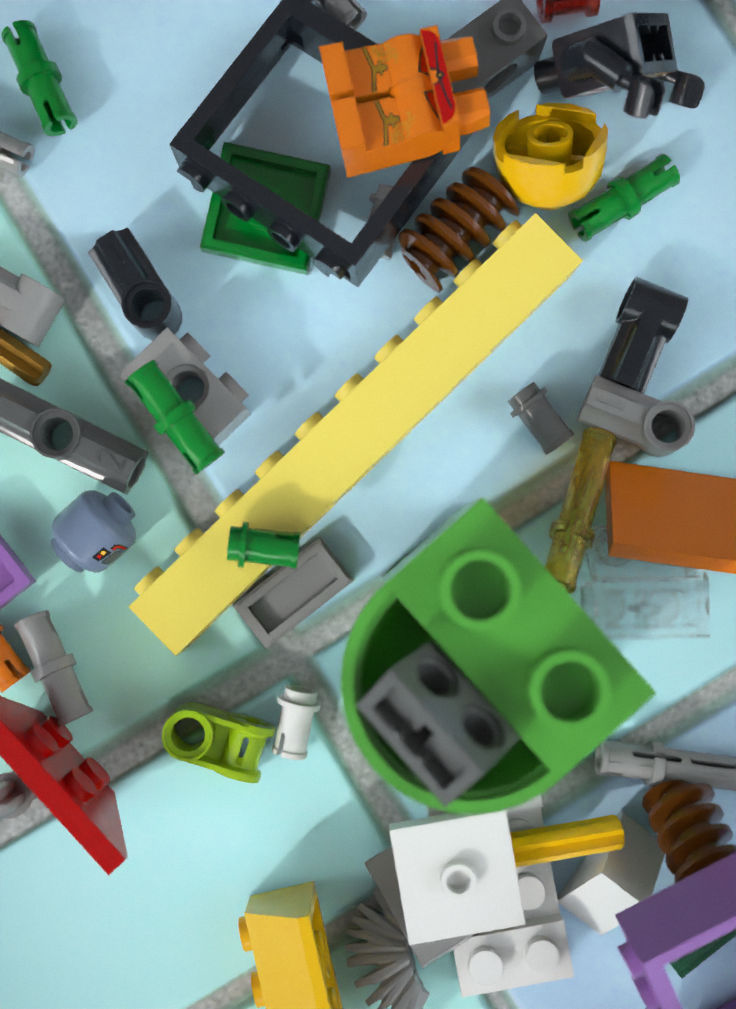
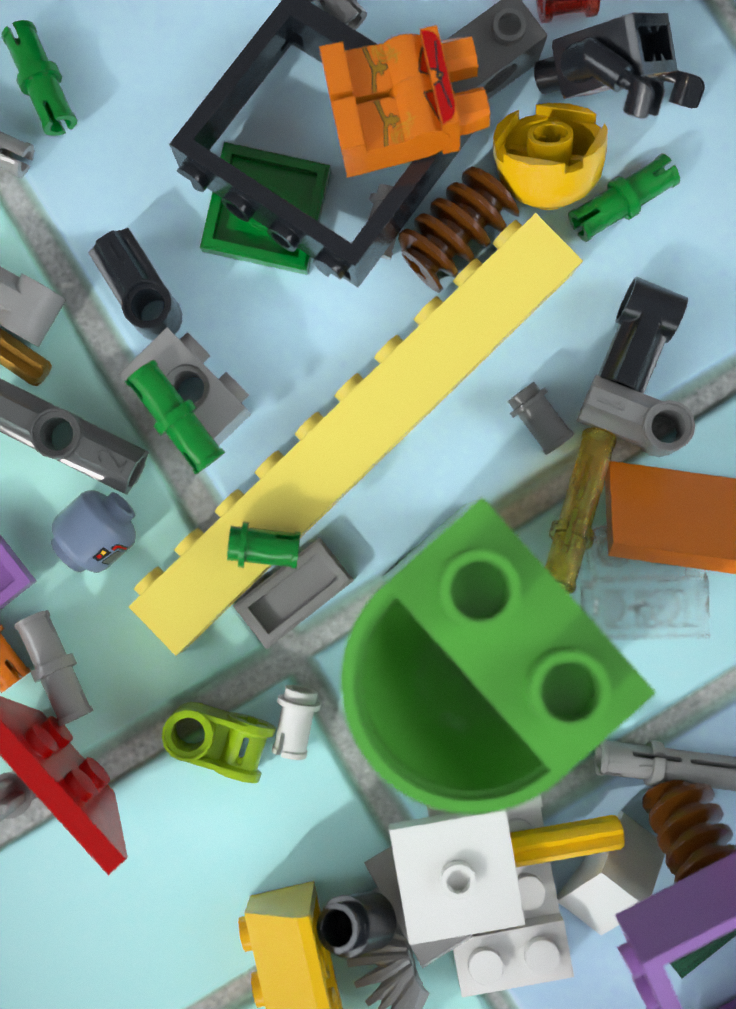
(356, 924): none -> black brick
(438, 722): dark grey brick -> none

